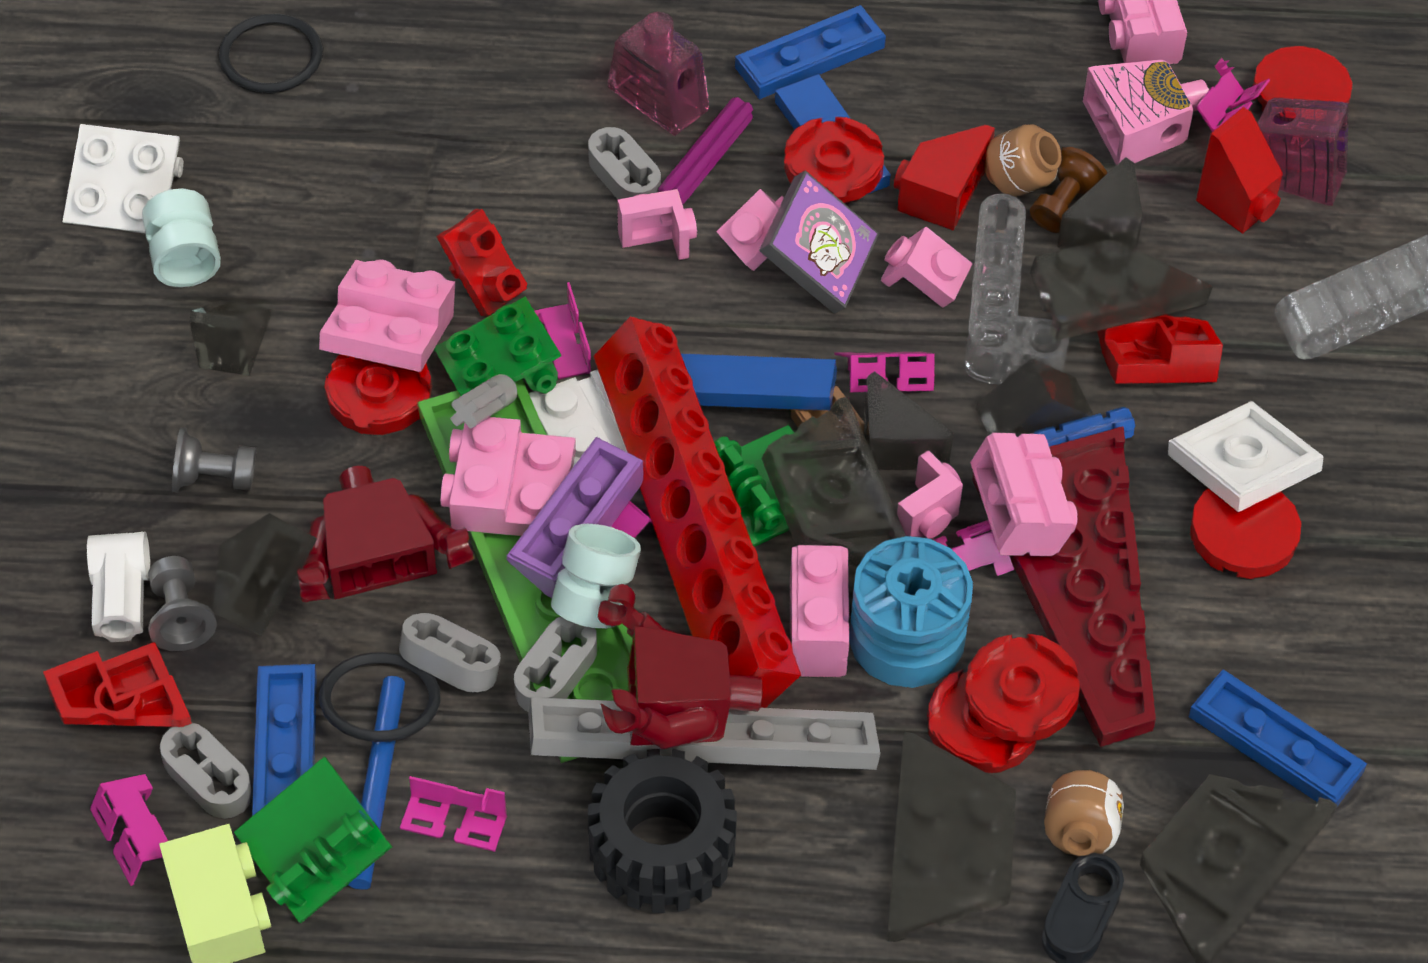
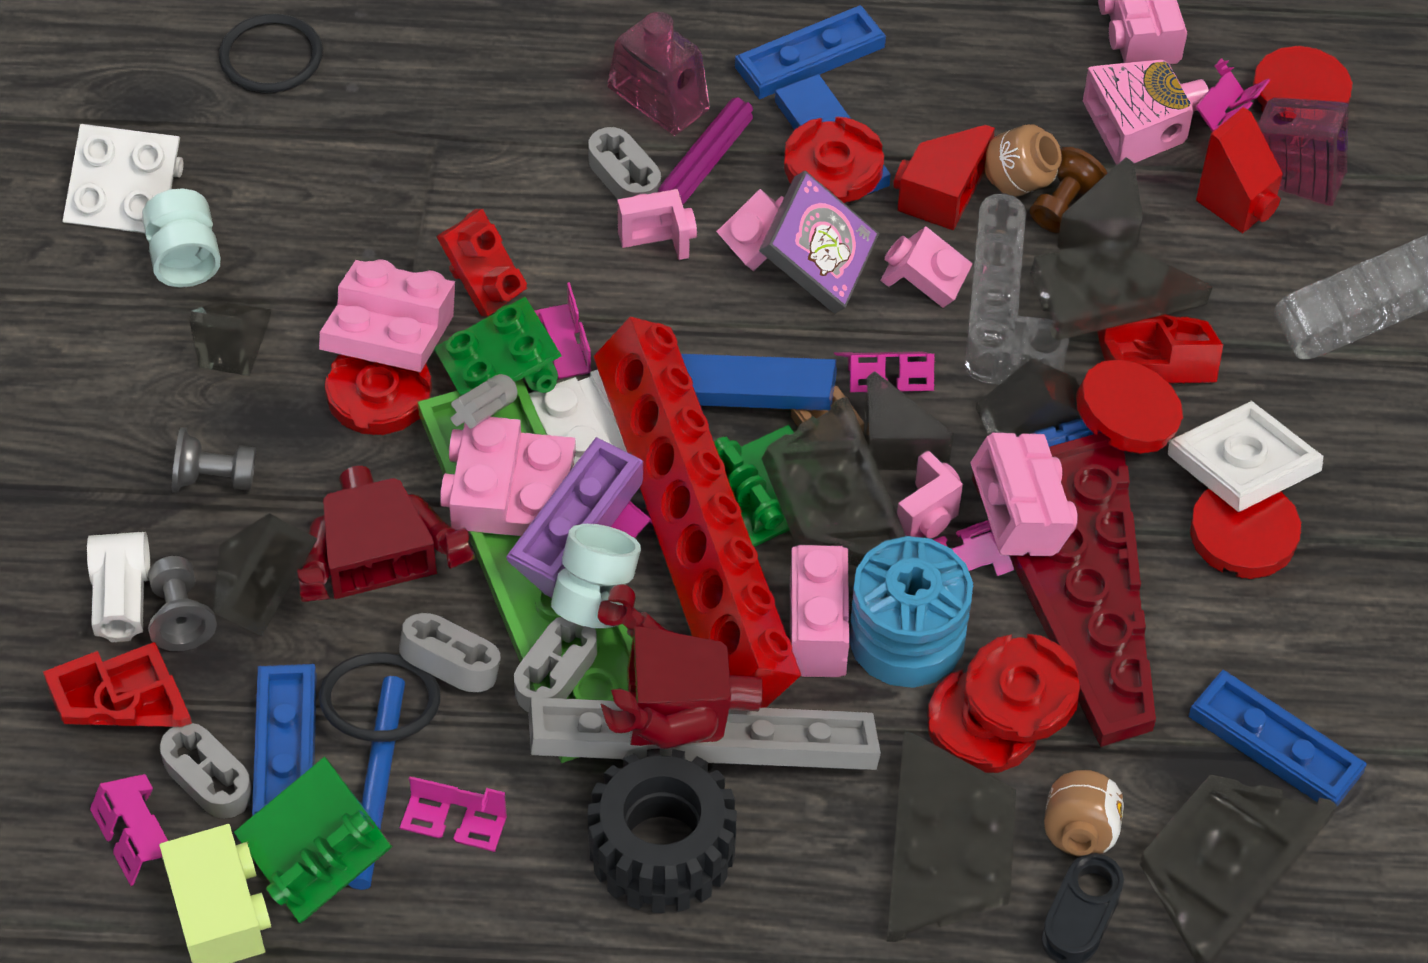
(1129, 406): none -> red tile

